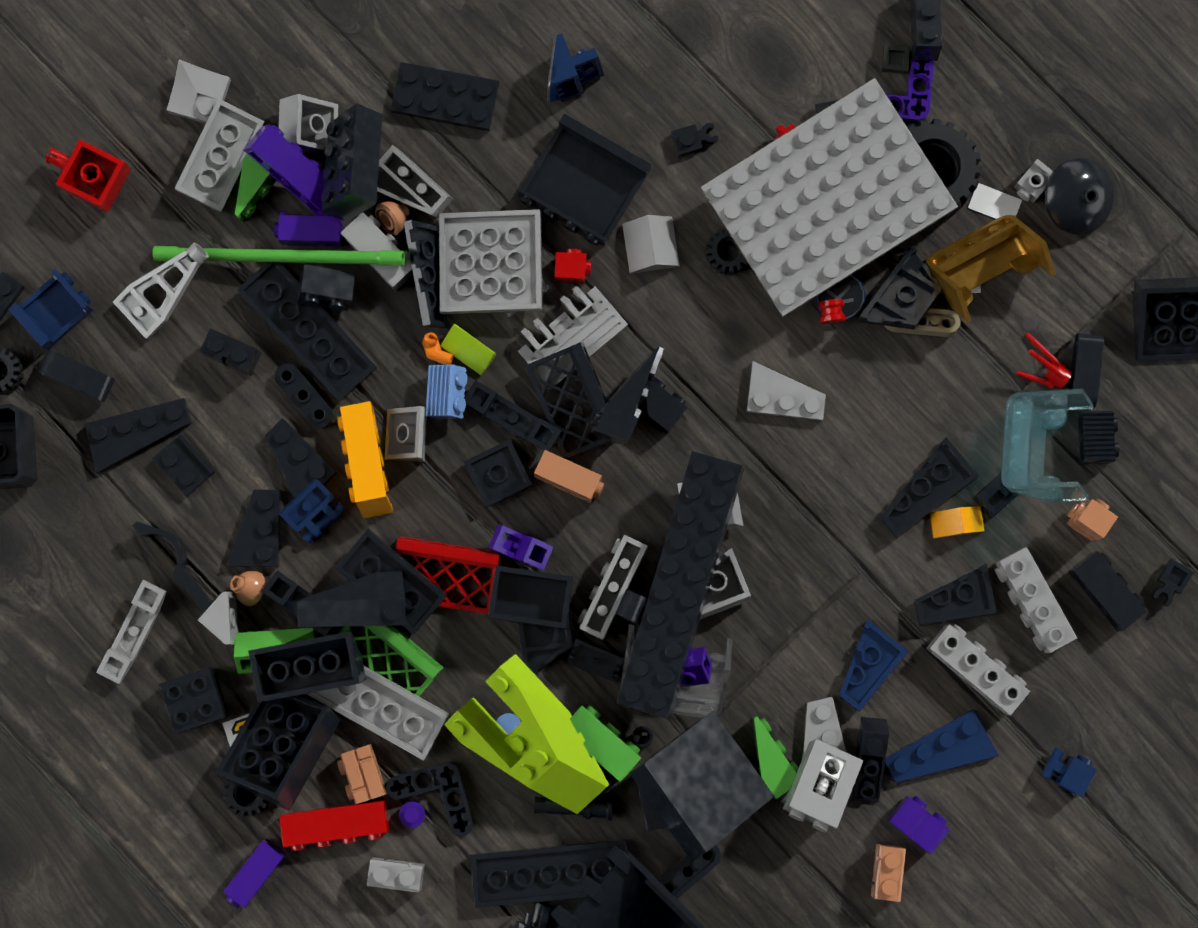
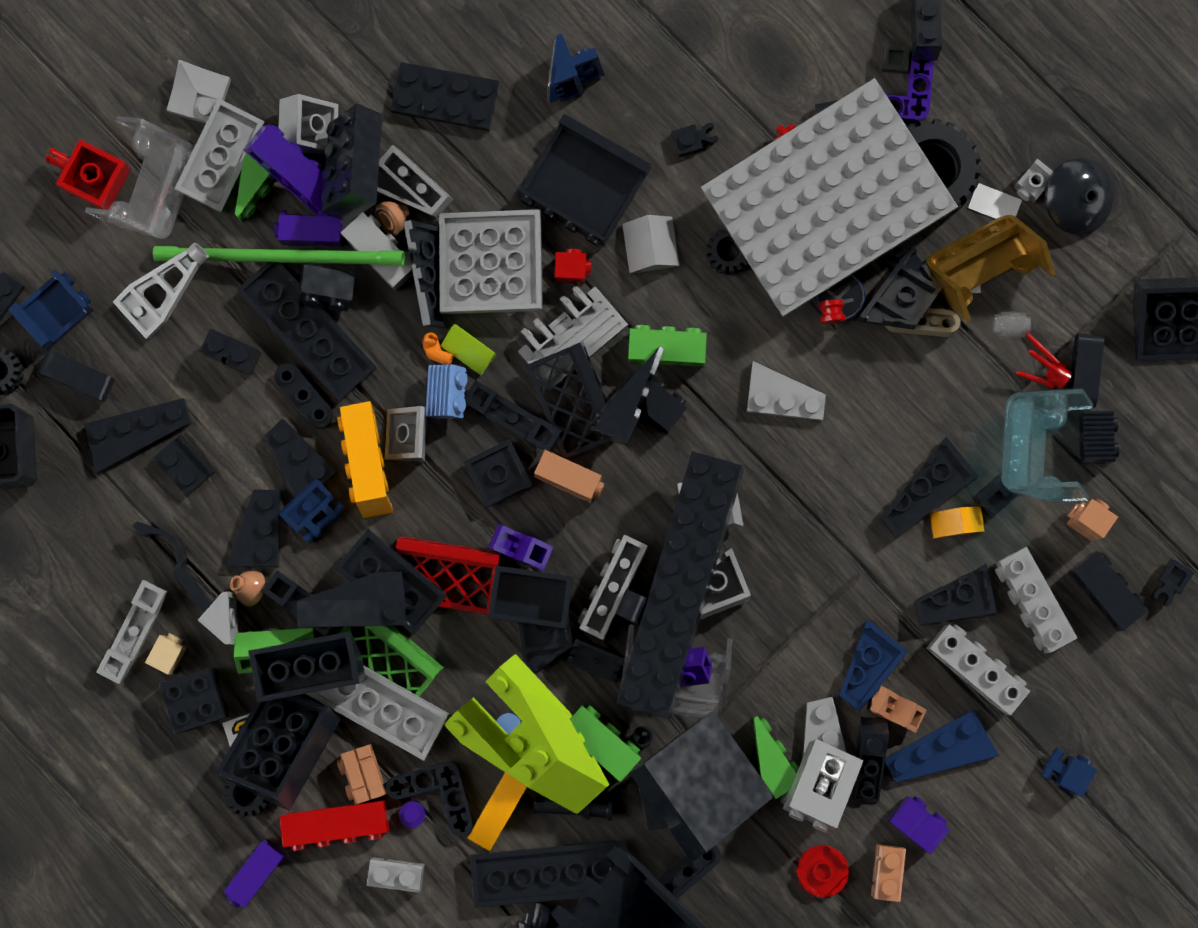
(153, 200): none -> clear windscreen
(166, 653): none -> tan brick
(497, 812): none -> light orange slope
(679, 346): none -> bright green brick
(822, 871): none -> red tile
(897, 709): none -> nougat brick
(1011, 324): none -> clear brick

